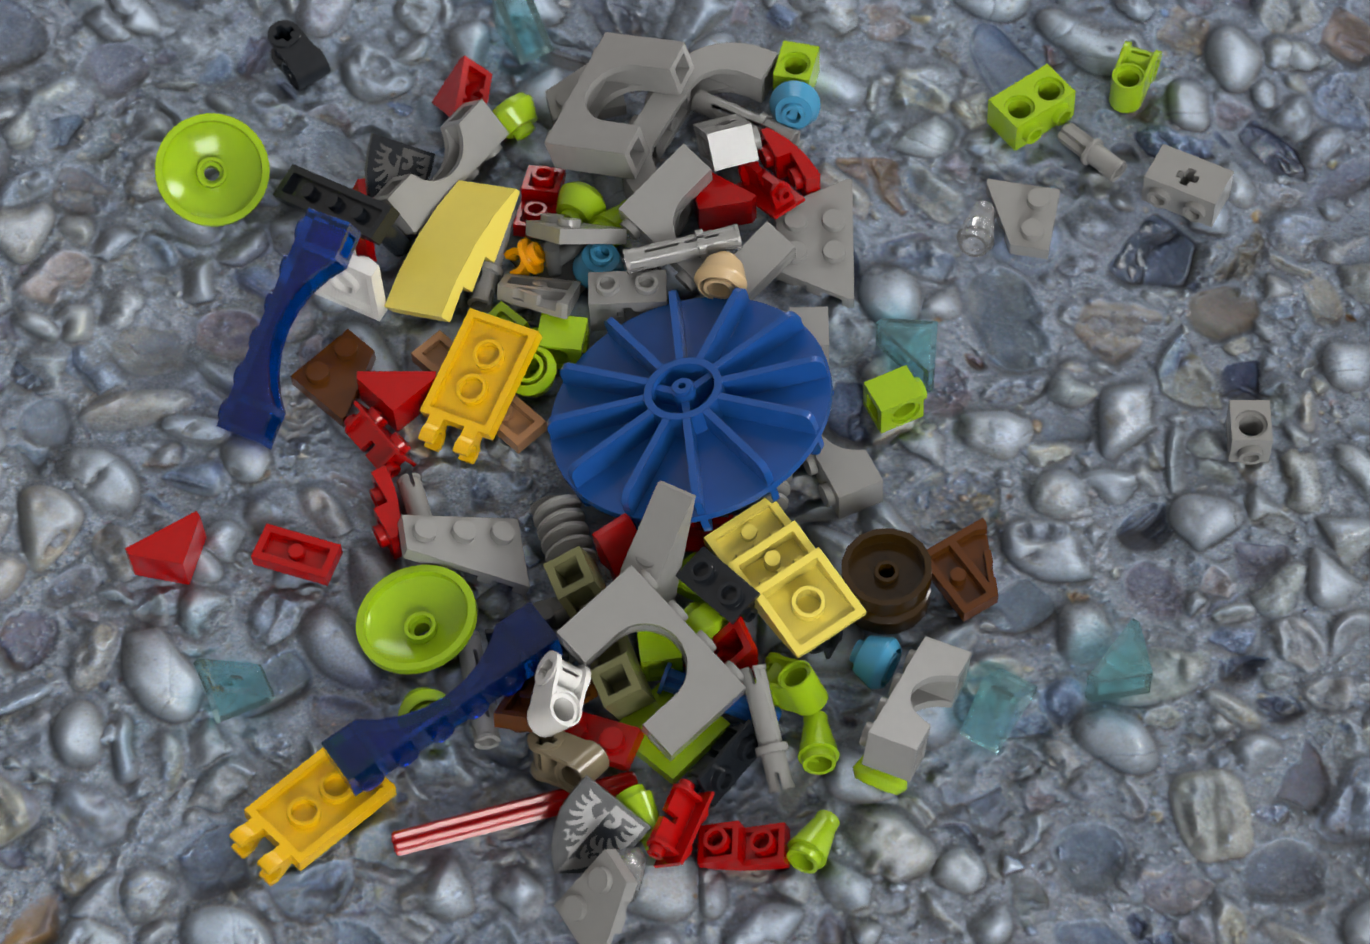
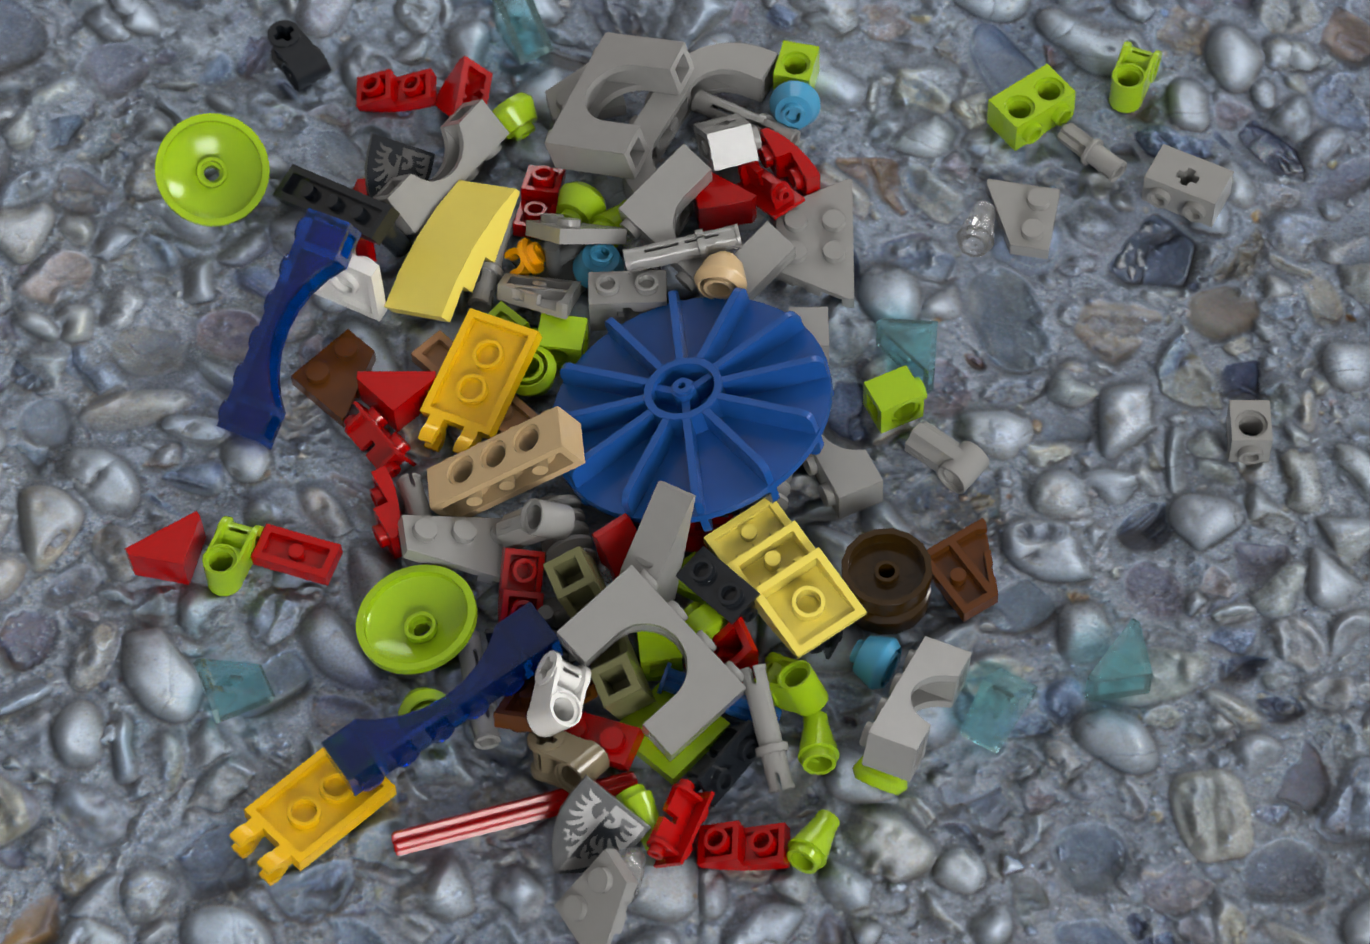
(232, 551): none -> lime piece
(389, 93): none -> red slope
(506, 465): none -> tan brick
(520, 580): none -> red slope
(535, 523): none -> light grey piece
(954, 462): none -> light grey piece

